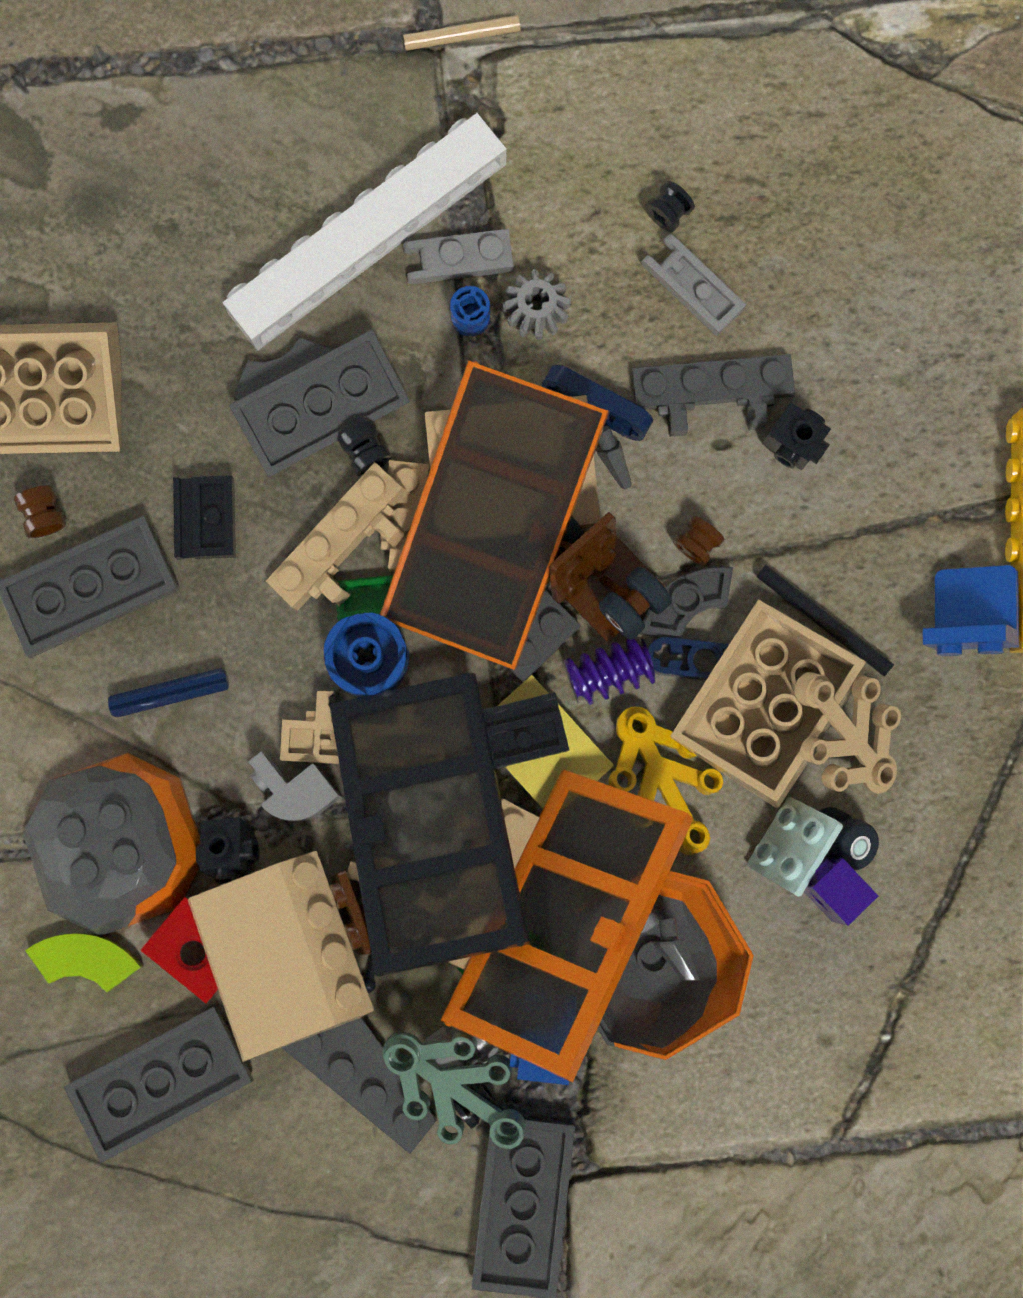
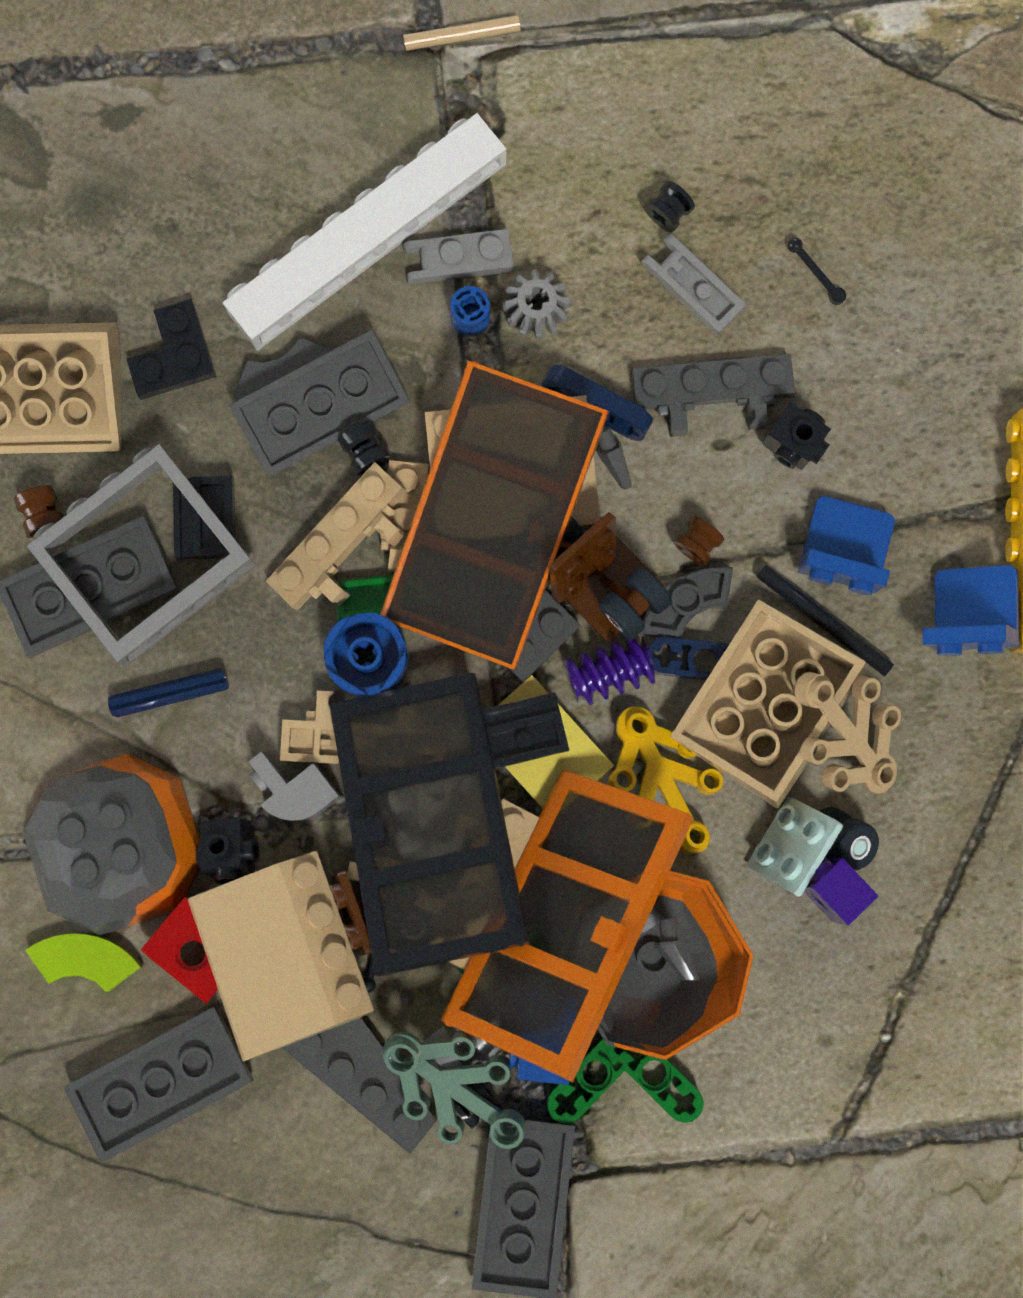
(178, 608): none -> light grey window
(181, 360): none -> black plate
(616, 1064): none -> green beam
(837, 295): none -> black hinge
(847, 546): none -> blue bracket

